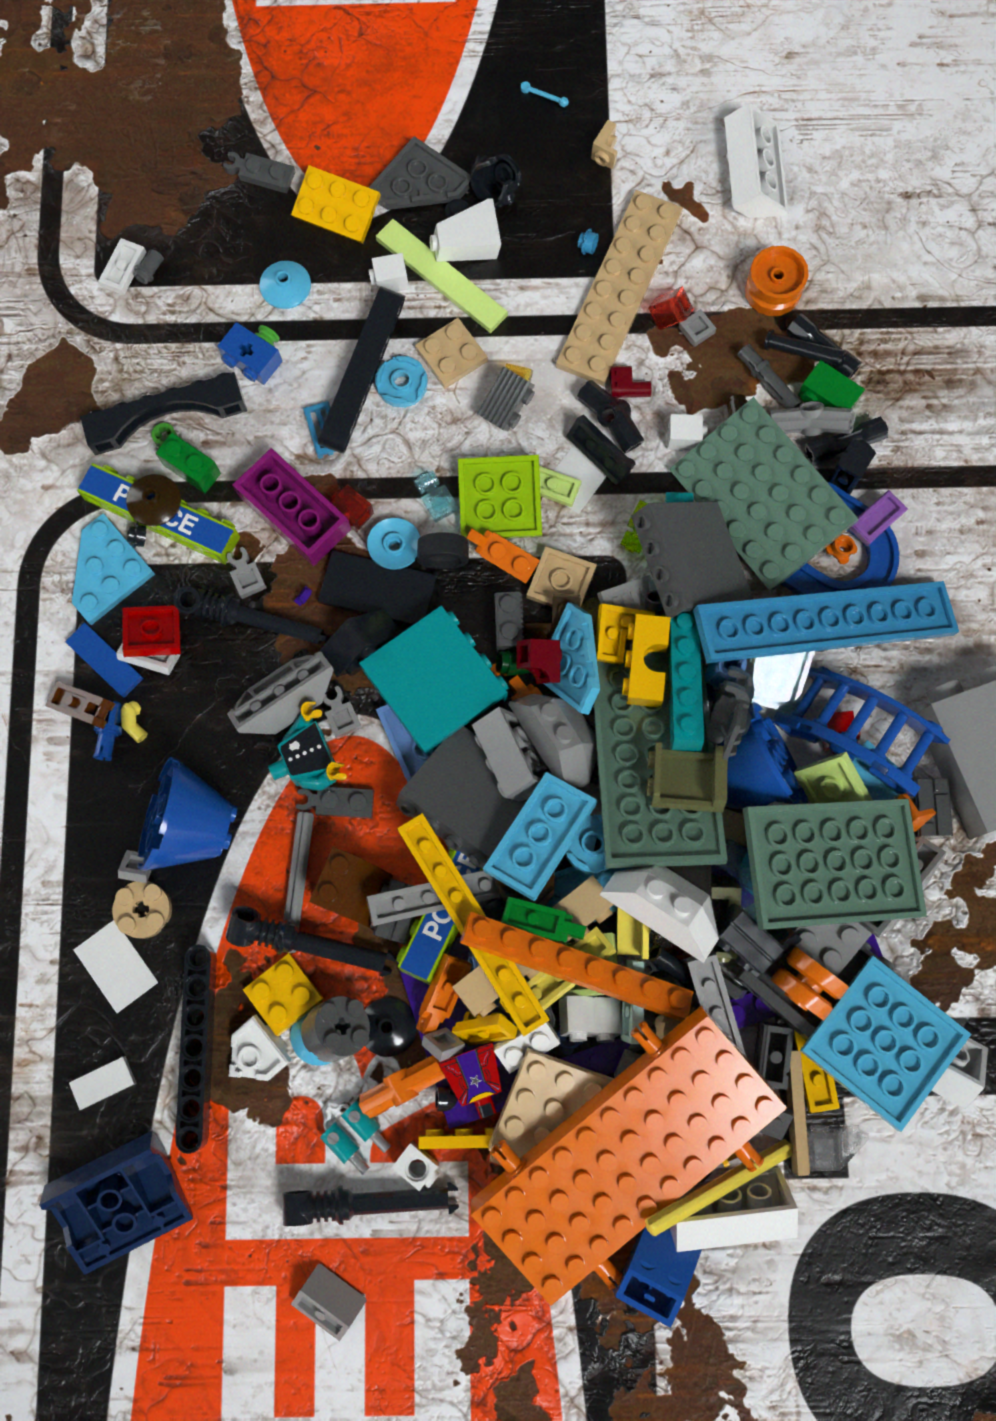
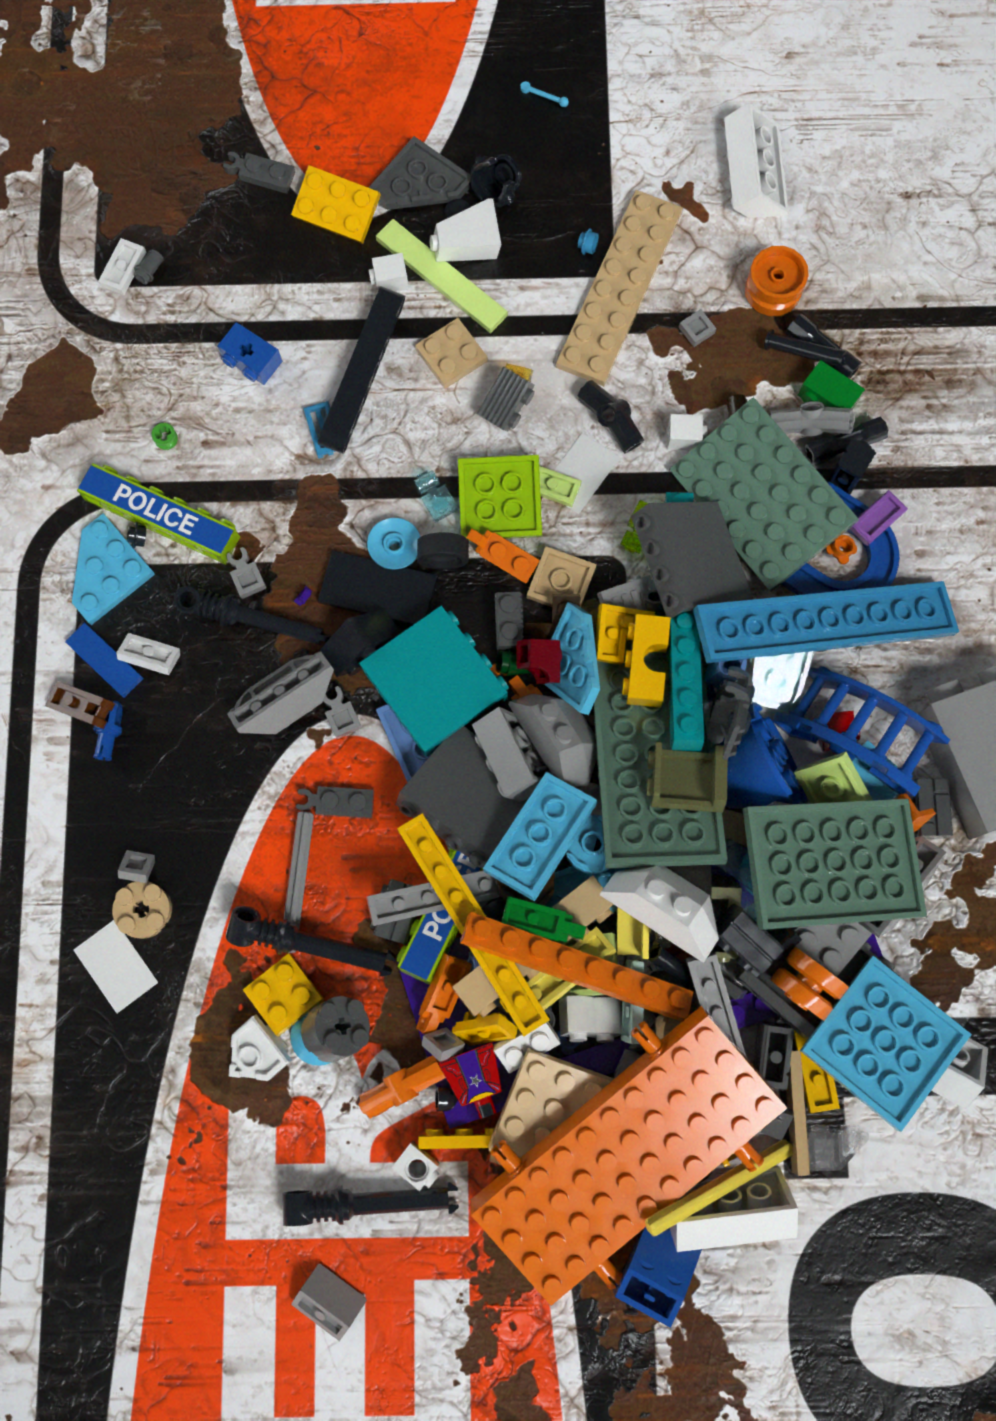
(102, 1083): white tile -> none
(112, 427): black arch -> none
(117, 1202): dark blue piece -> none
(129, 722): light yellow arm -> none
(151, 631): red plate -> none
(154, 511): dark brown dish -> none
(184, 820): blue cone -> none
(188, 463): green brick -> none
(190, 1061): black beam -> none
(267, 334): bright green bush -> none
(289, 293): medium azure dish -> none
(292, 507): magenta brick -> none
(307, 754): torso -> none
(342, 1144): teal piece -> none
(346, 884): reddish brown slope -> none
(352, 506): clear red brick -> none
(401, 395): medium azure tile -> none
(402, 1031): black dish -> none
(600, 450): black hinge -> none
(603, 146): tan bracket -> none
(623, 385): dark red piece -> none
(671, 308): clear red panel -> none
(762, 370): dark grey pin -> none

